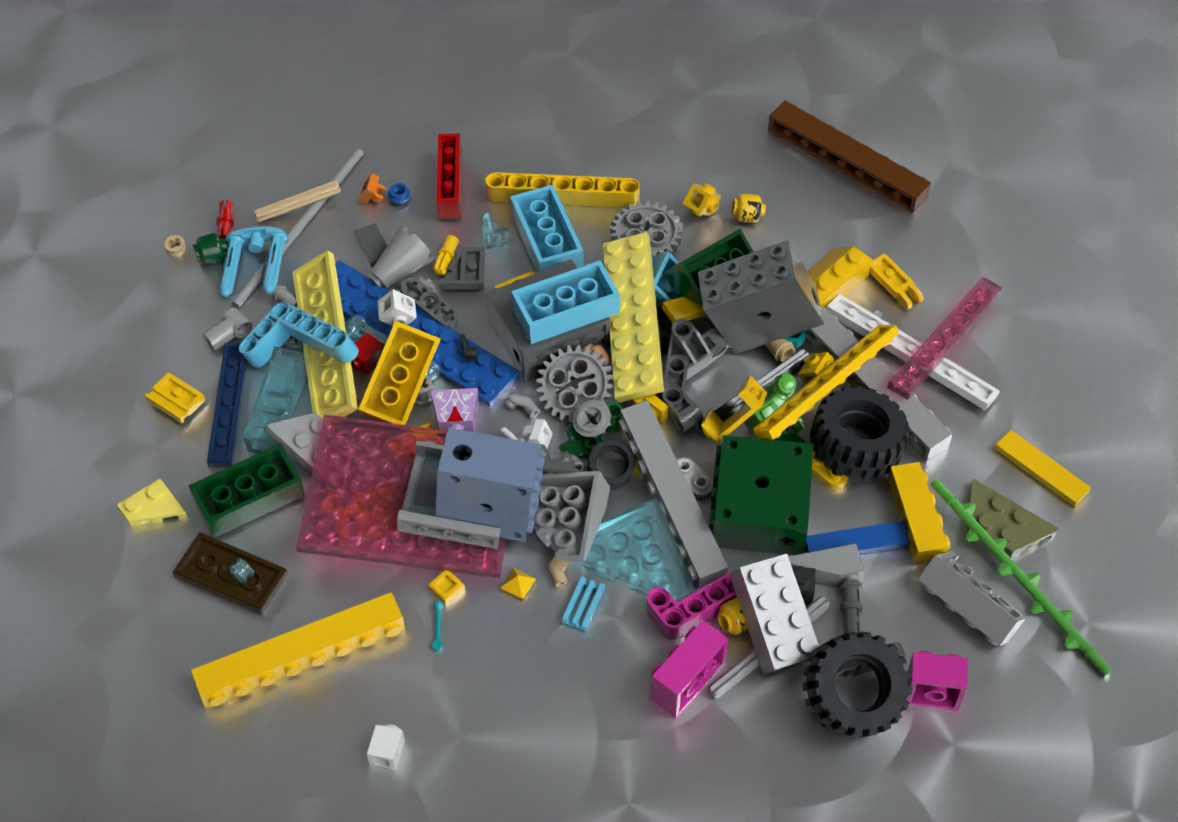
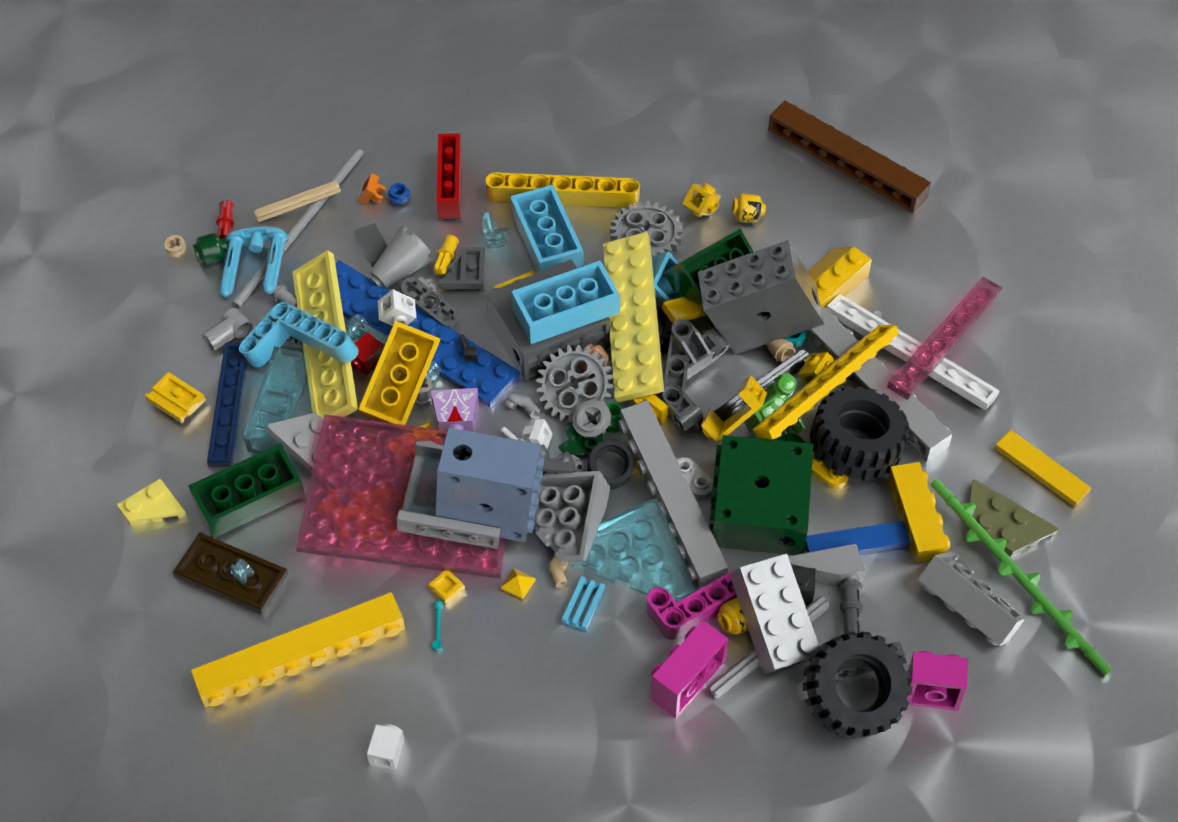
(895, 281): yellow hinge -> none

